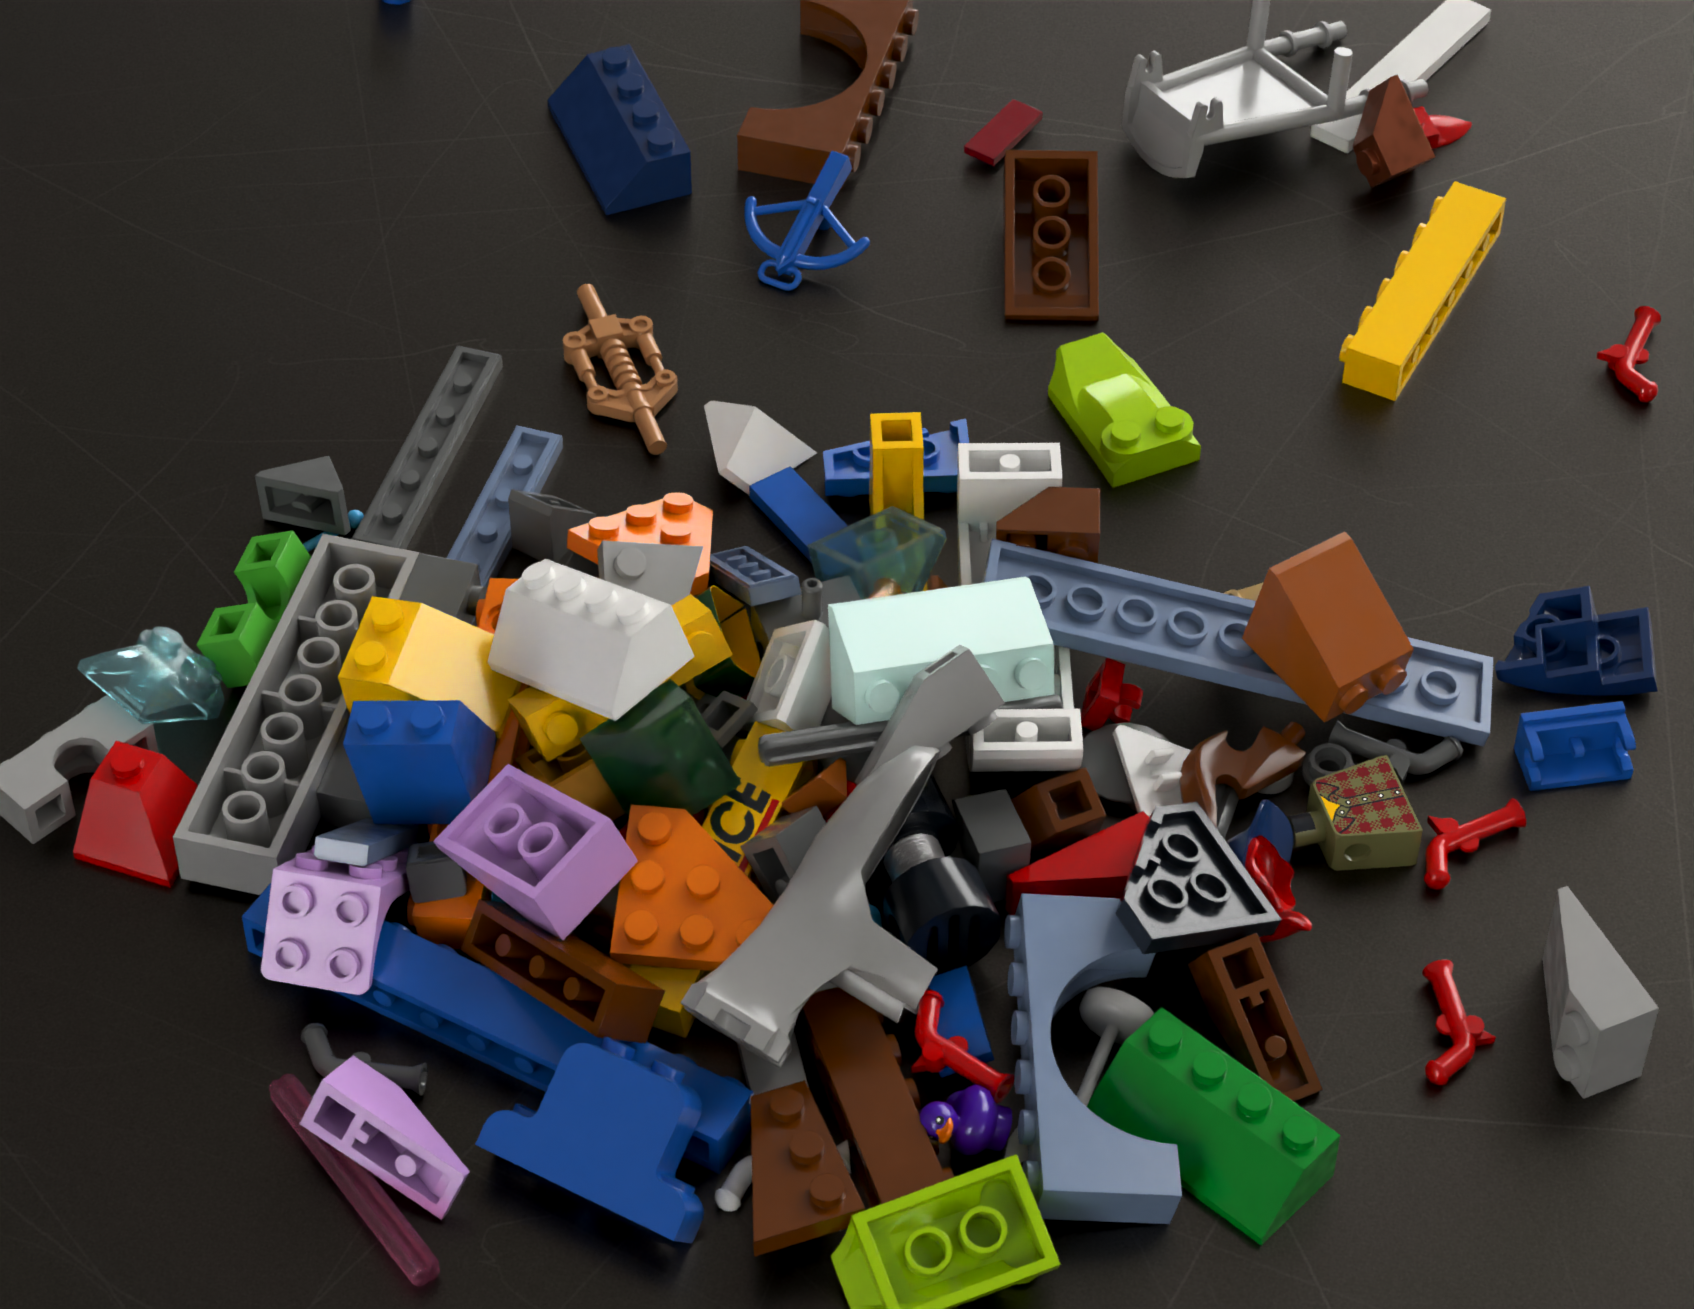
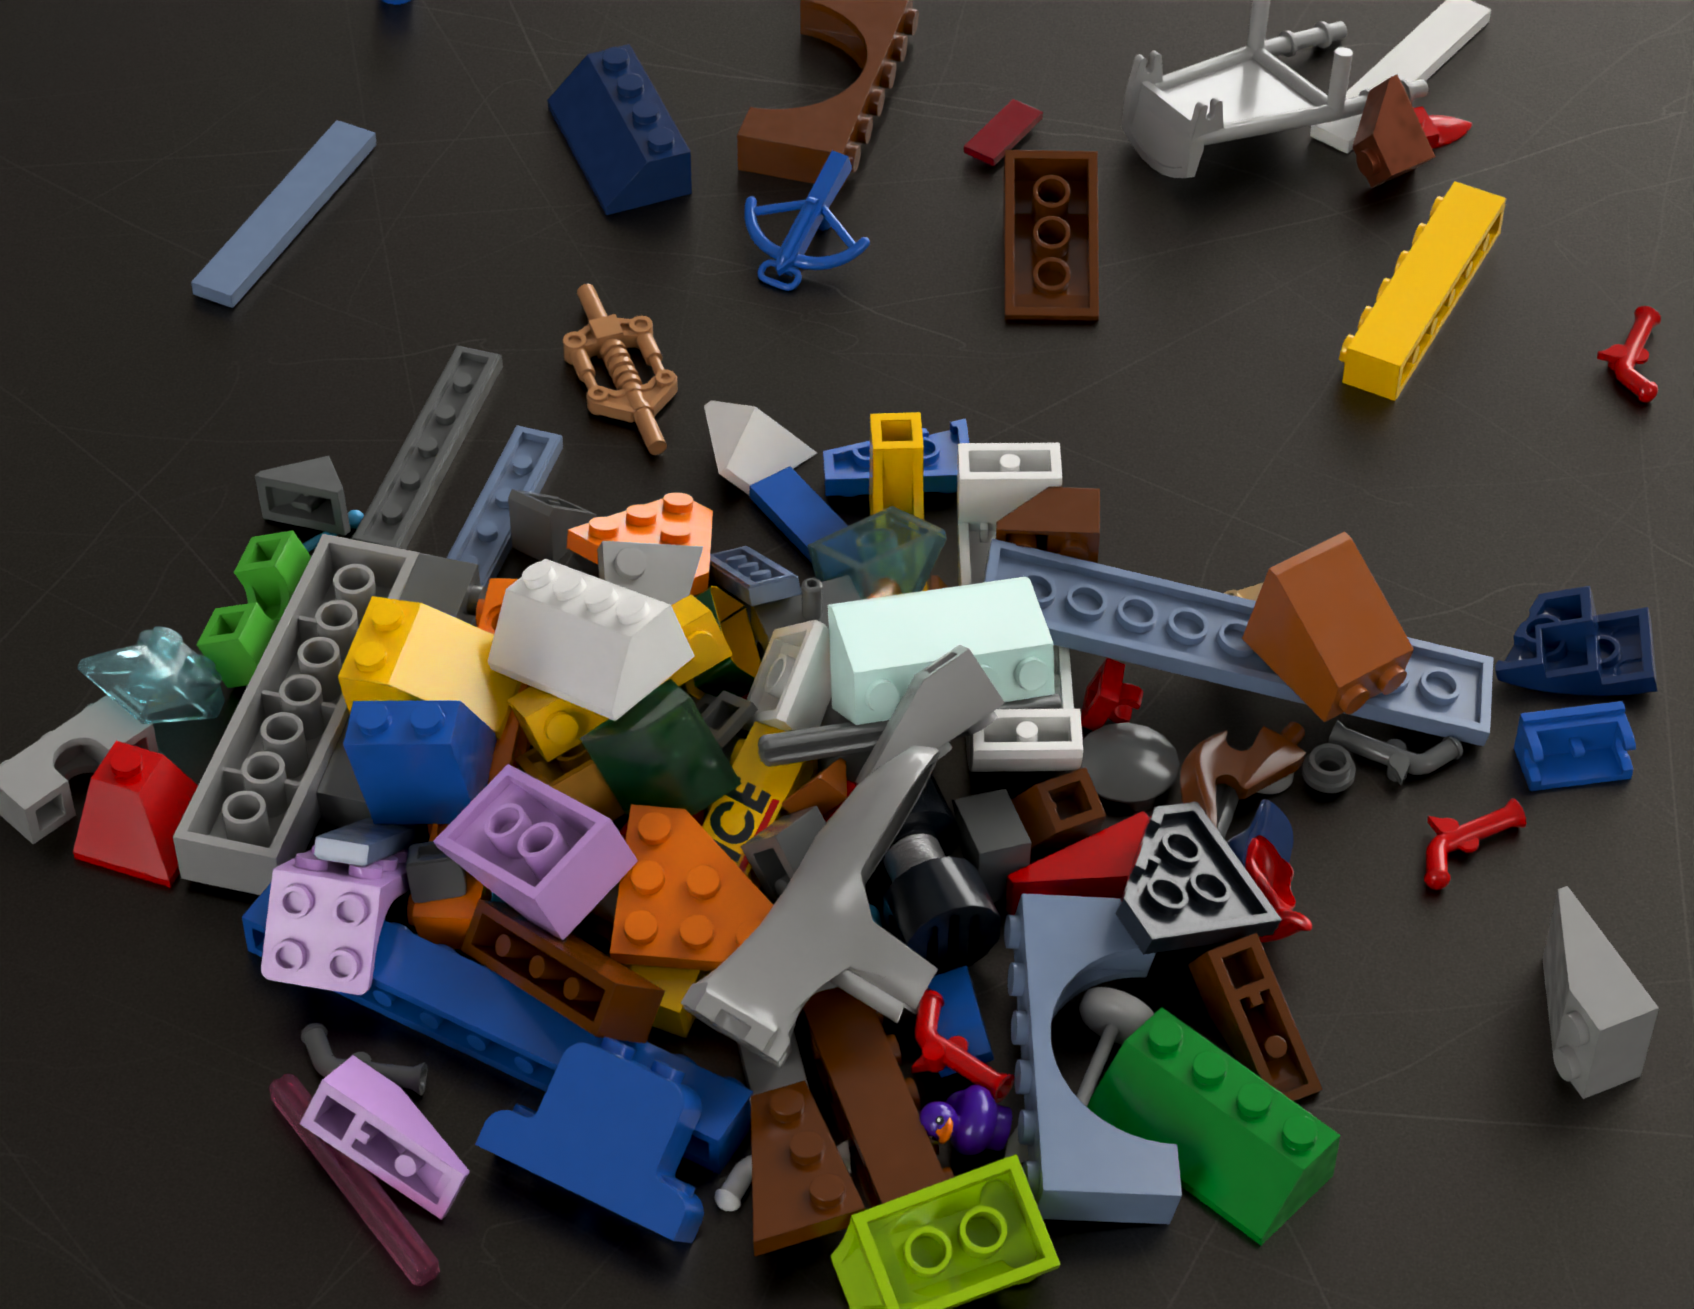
(283, 214): none -> sand blue tile
(1119, 412): lime slope -> none
(1150, 768): white piece -> none
(1360, 818): olive torso -> none
(1464, 1030): red piece -> none

